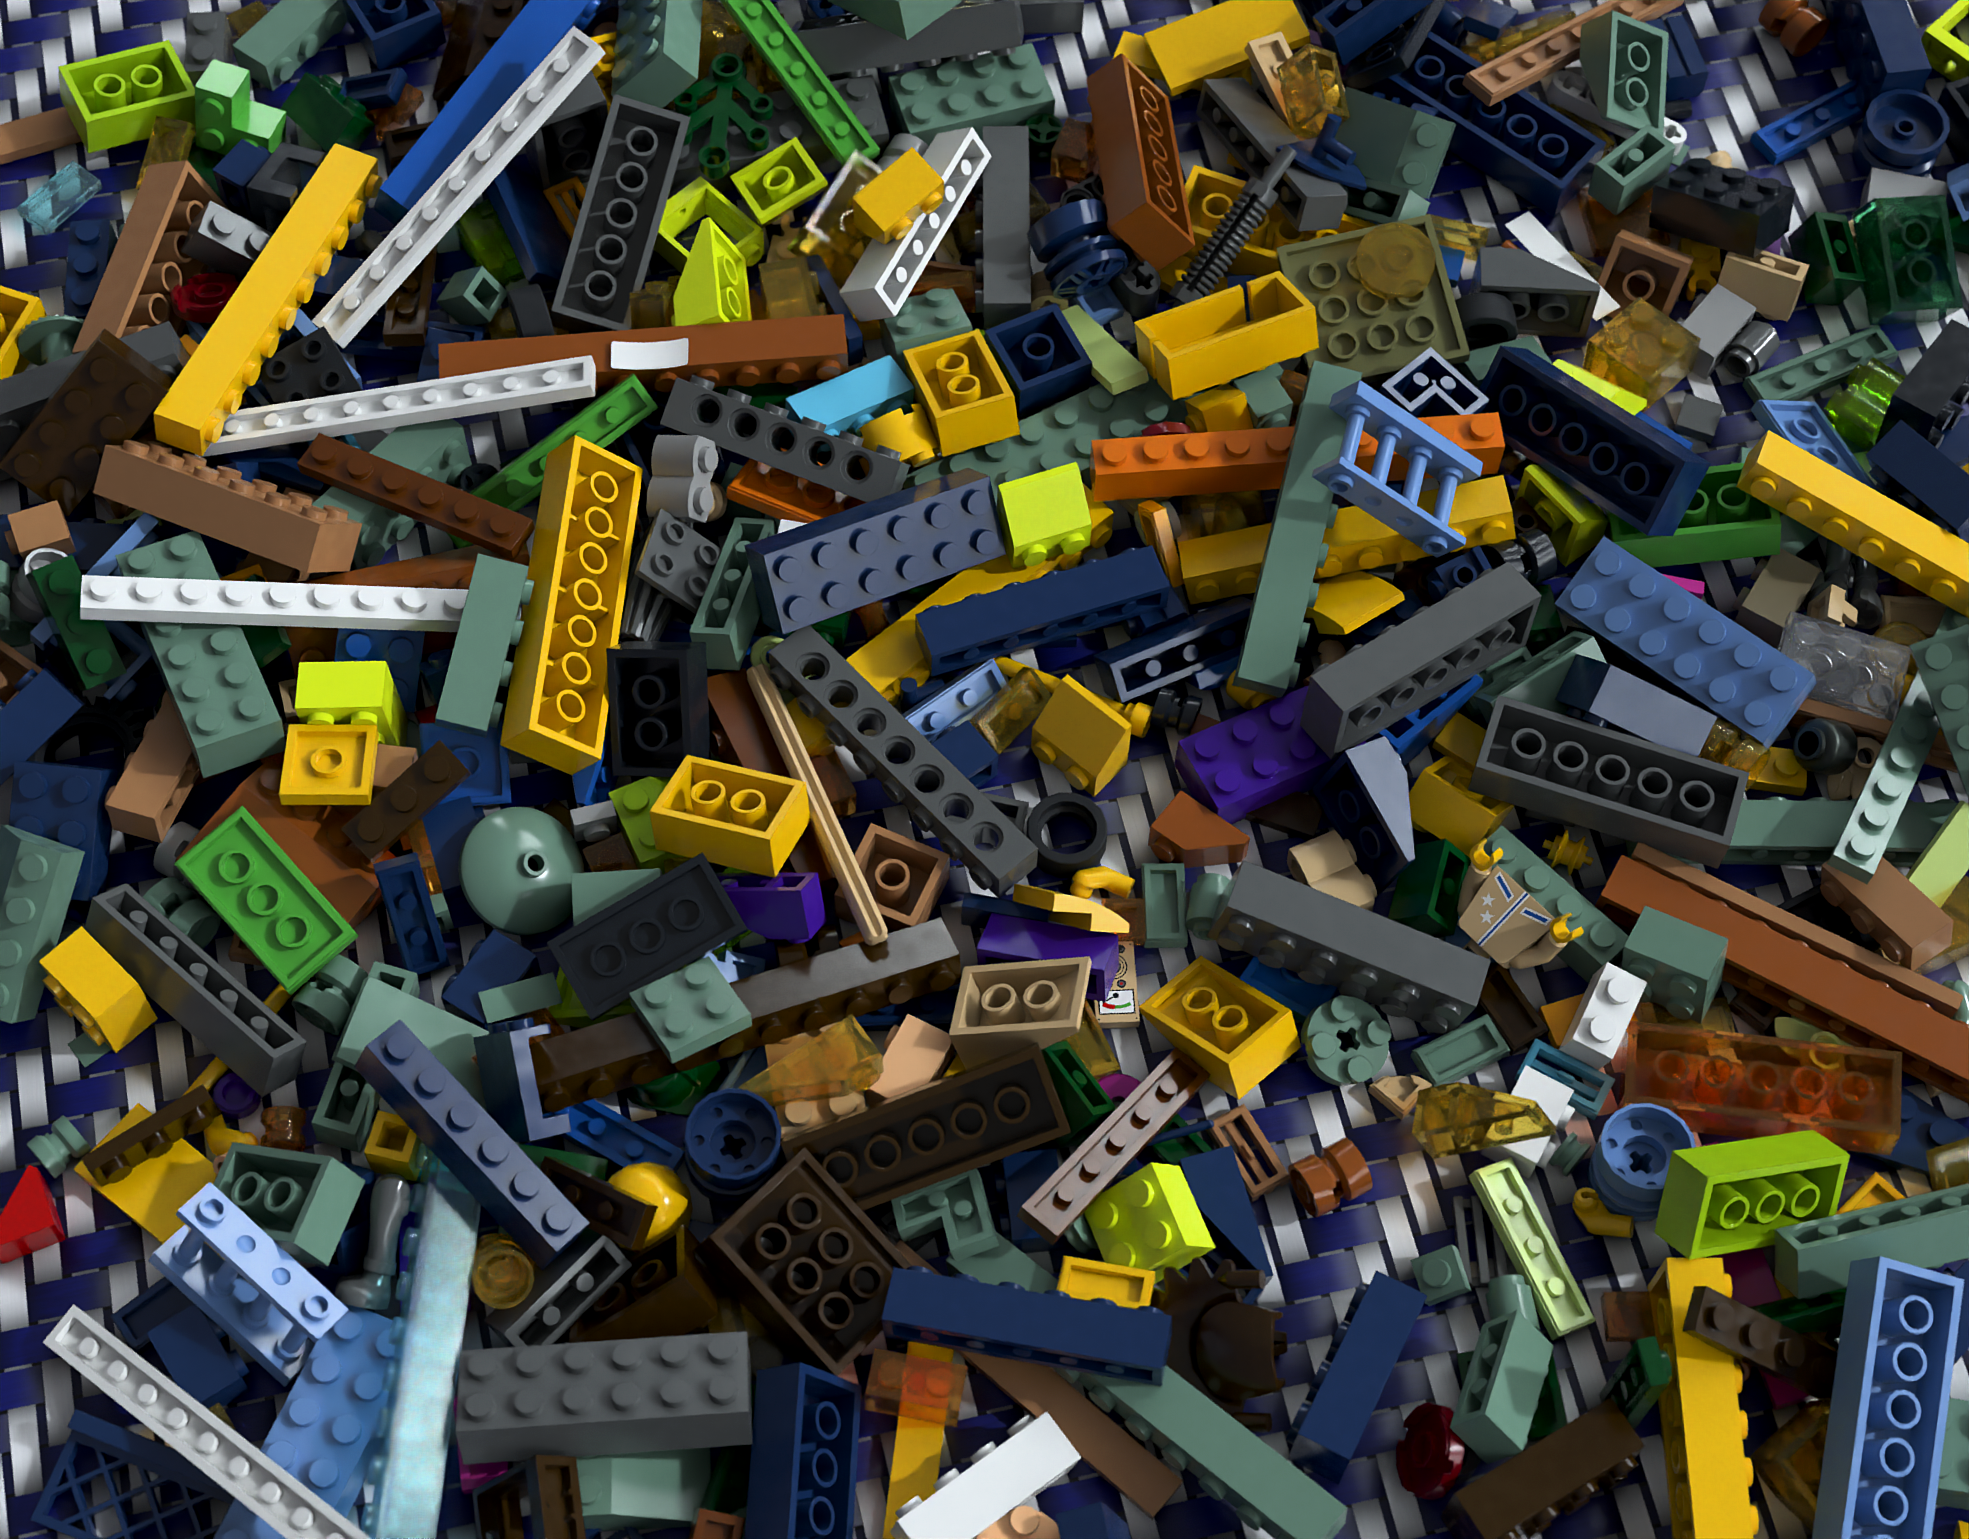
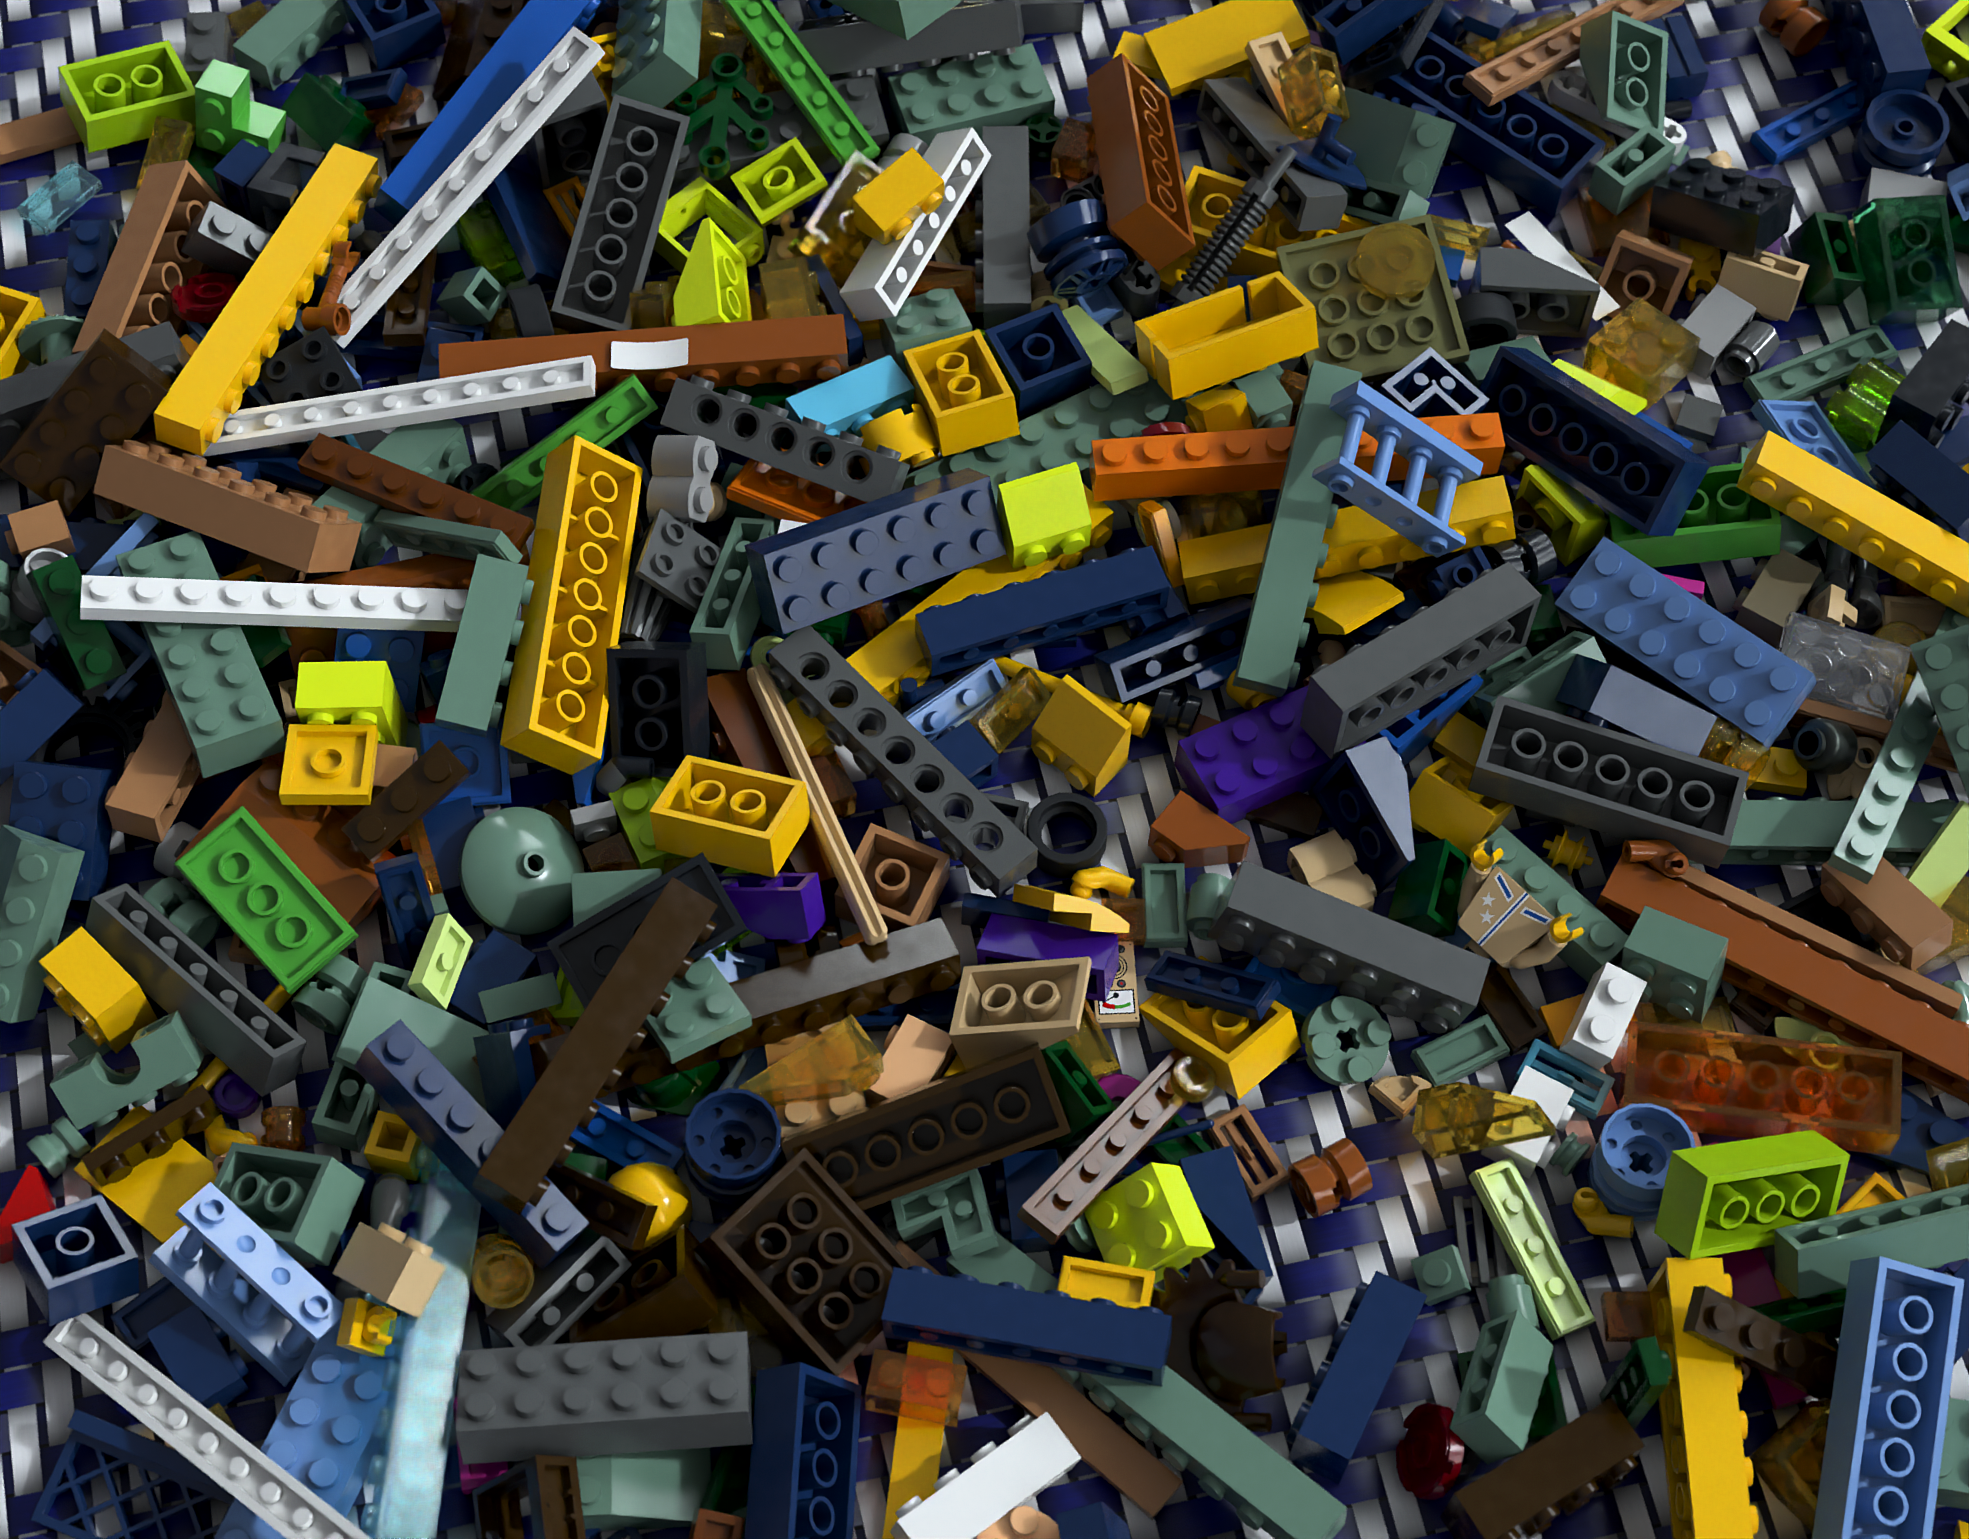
(75, 1259): none -> dark blue brick
(95, 1092): none -> sand green arch
(329, 313): none -> dark orange brick
(365, 1327): none -> yellow tile
(389, 1268): none -> tan brick
(440, 961): none -> yellowish green plate
(445, 537): none -> sand green tile
(594, 1046): none -> dark brown brick
(619, 769): none -> arm
(1193, 1079): none -> clear yellow tile
(1213, 985): none -> dark blue tile
(1658, 853): none -> dark orange arm

